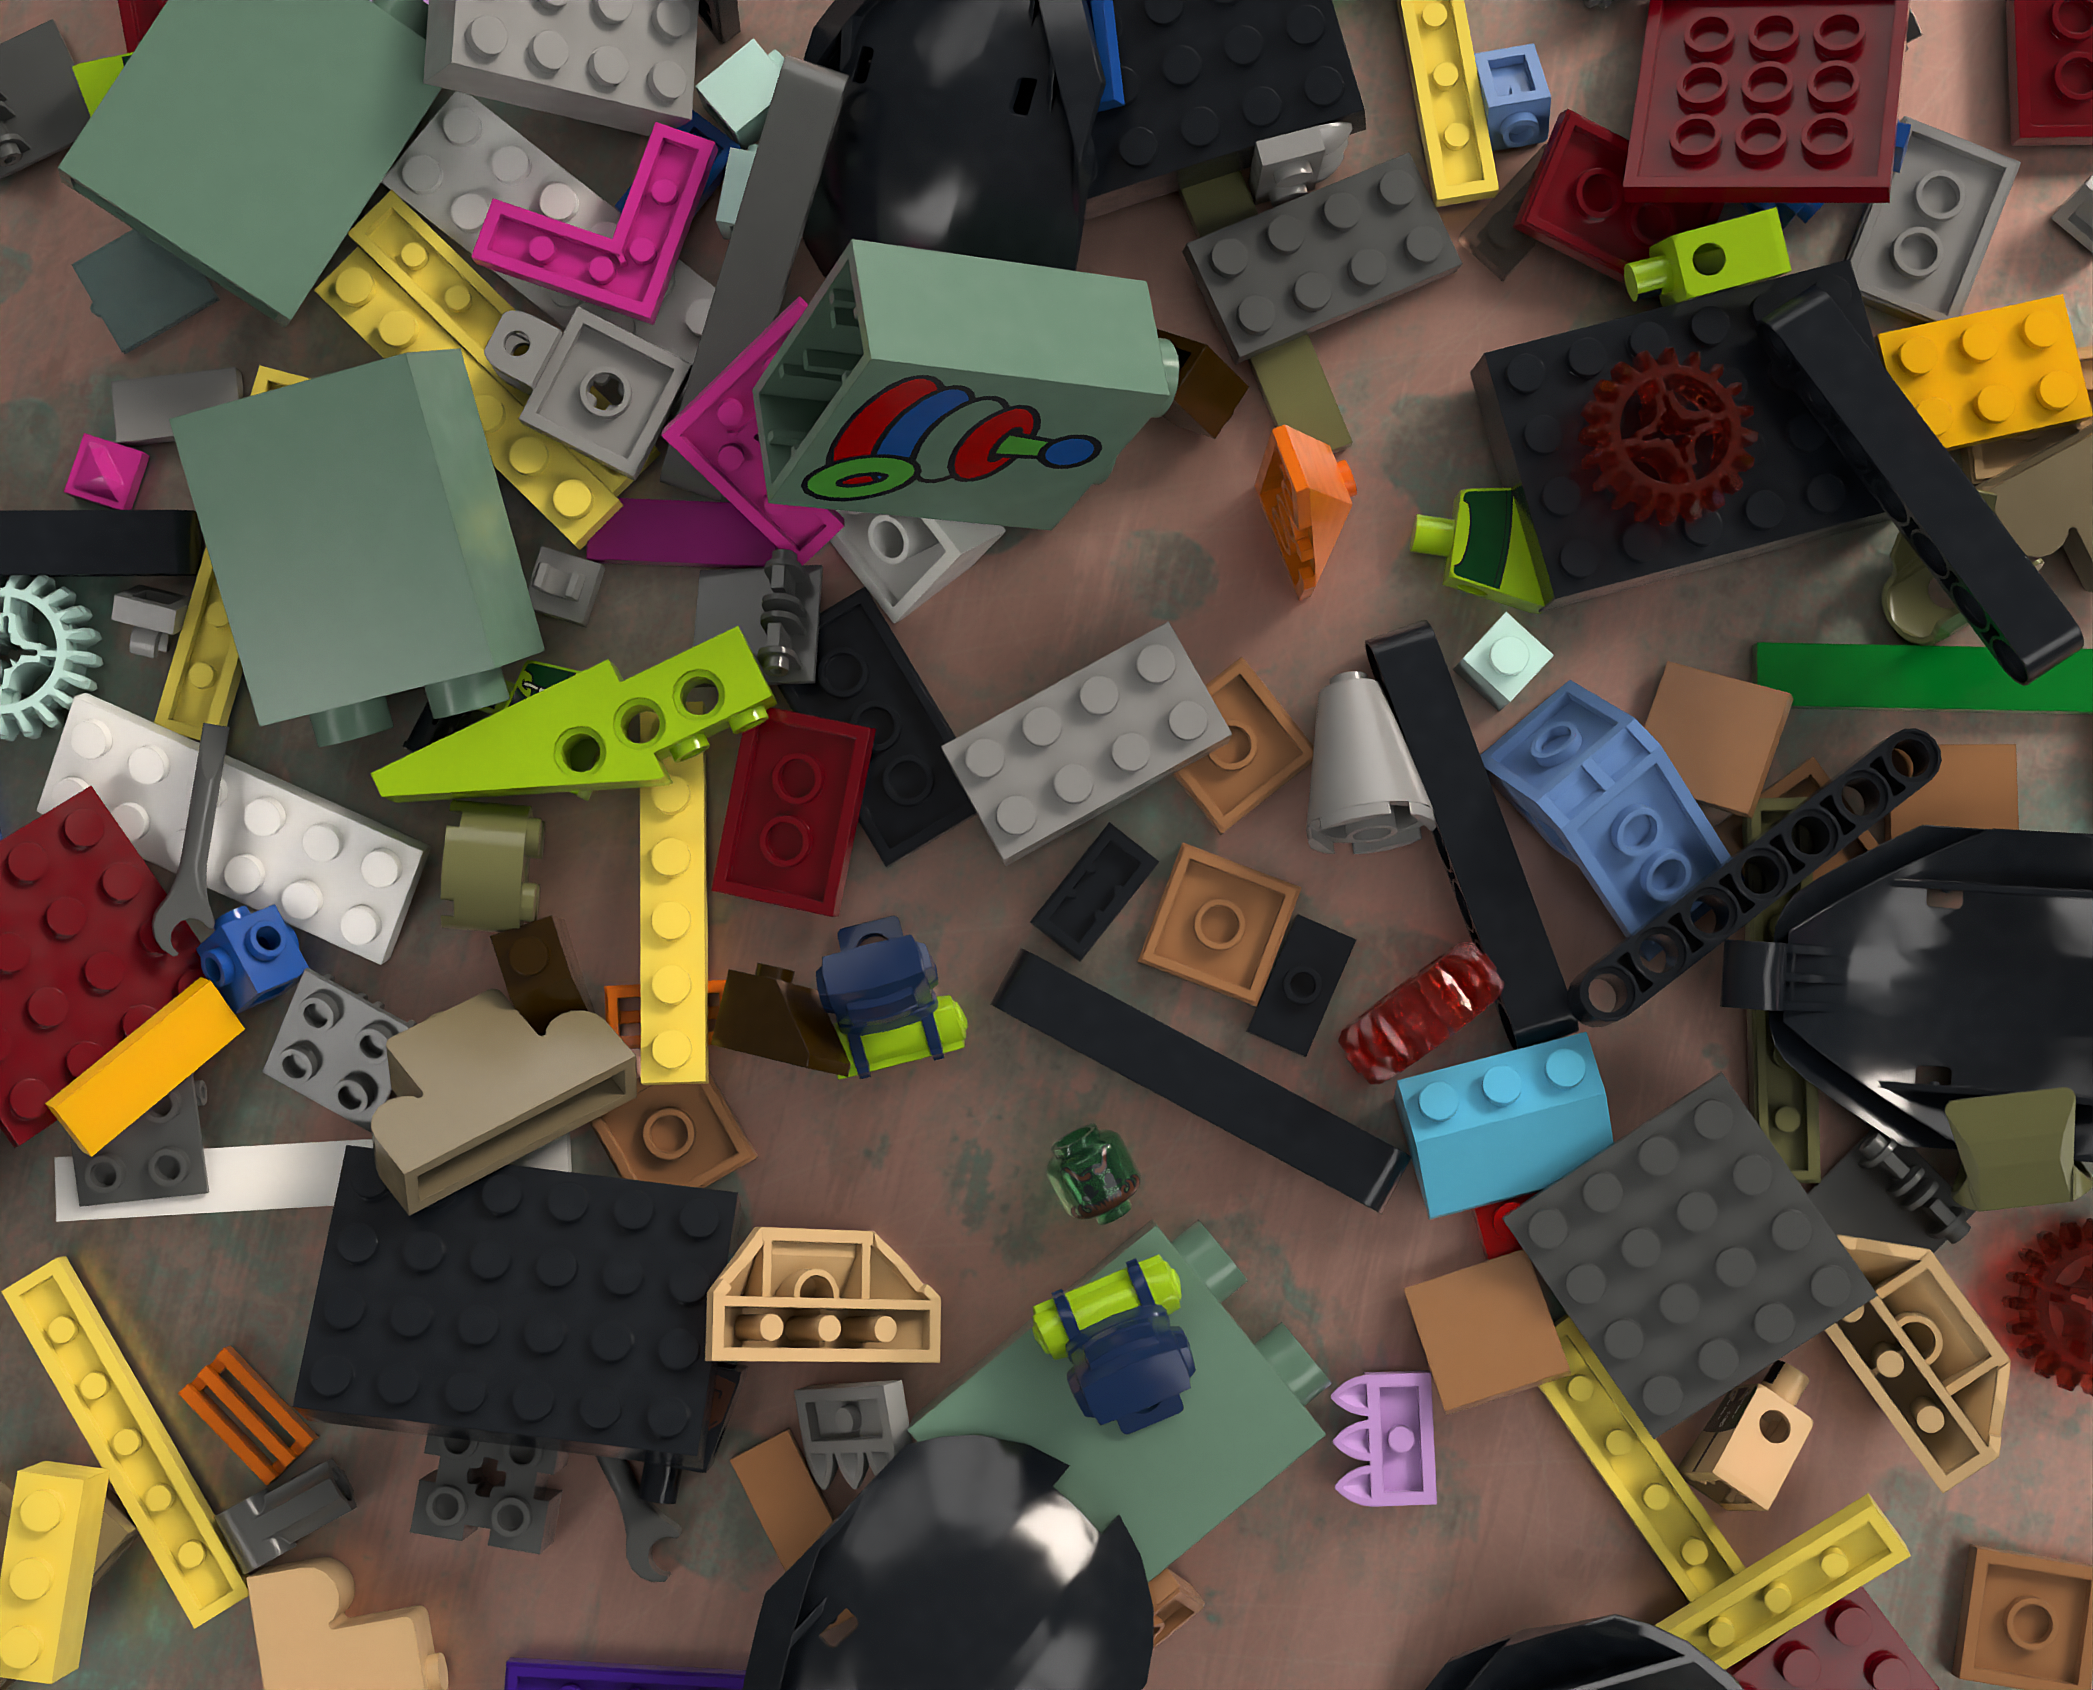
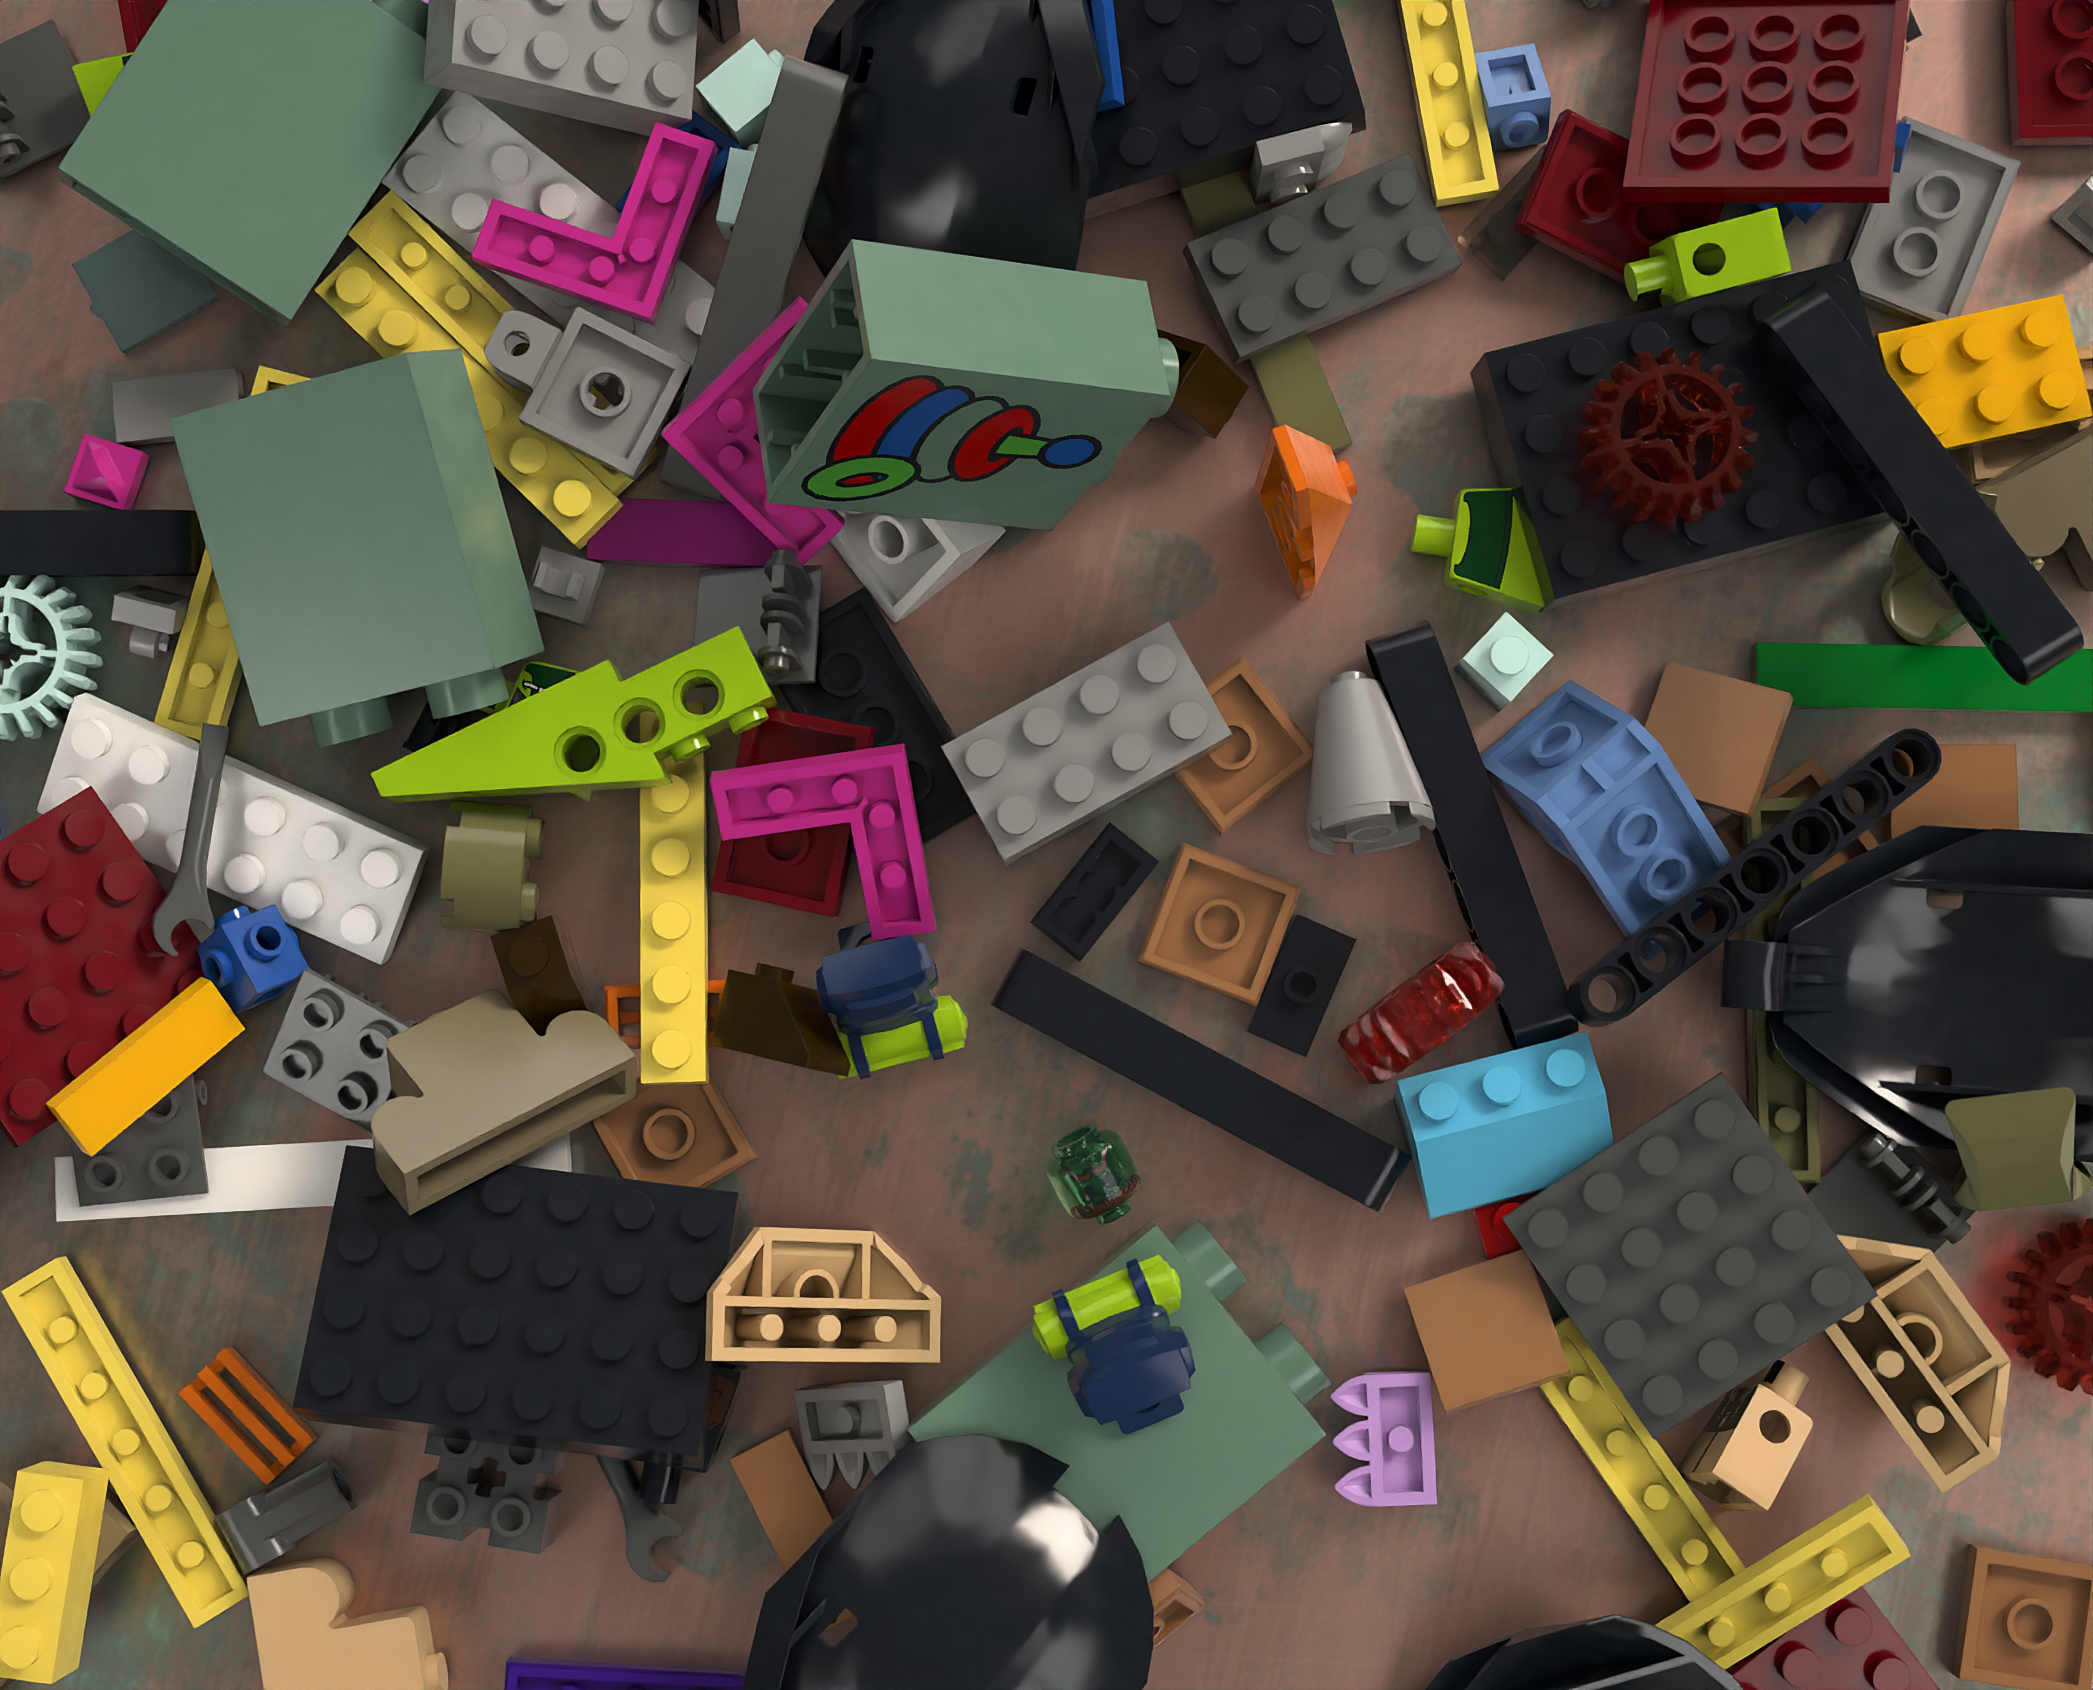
(856, 787): none -> dark pink plate

